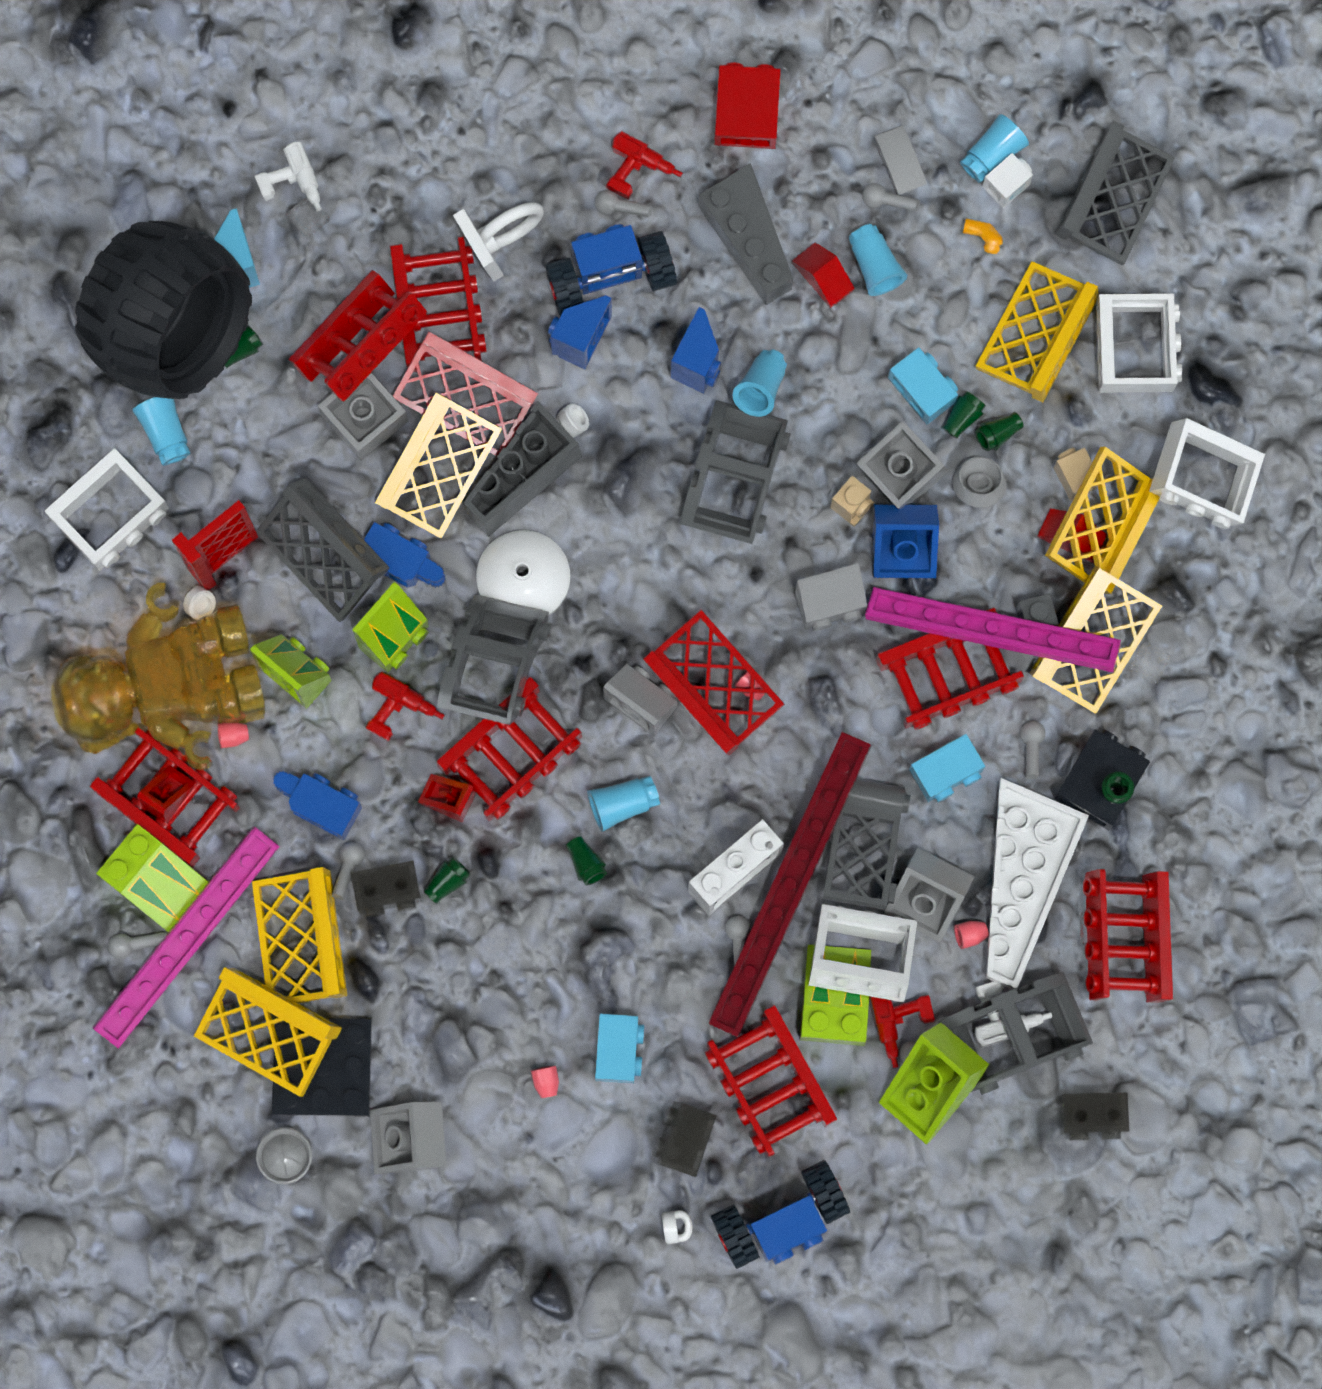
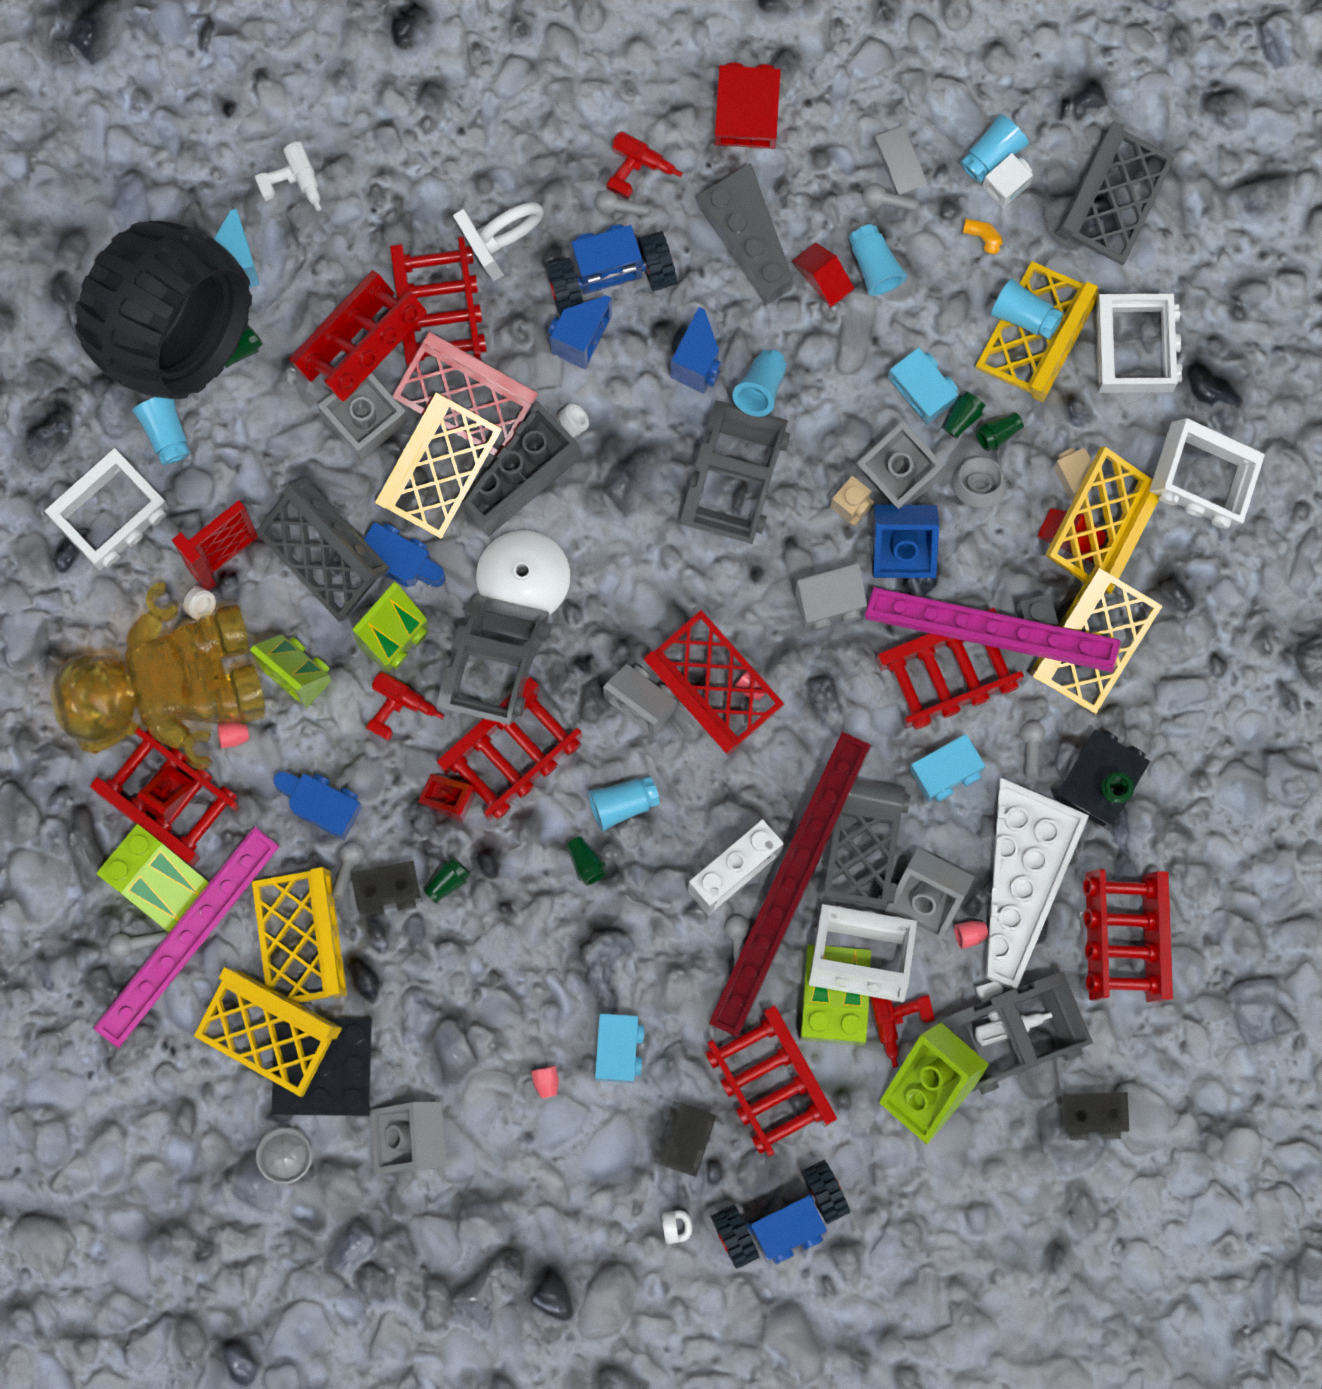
(1026, 310): none -> medium azure plant

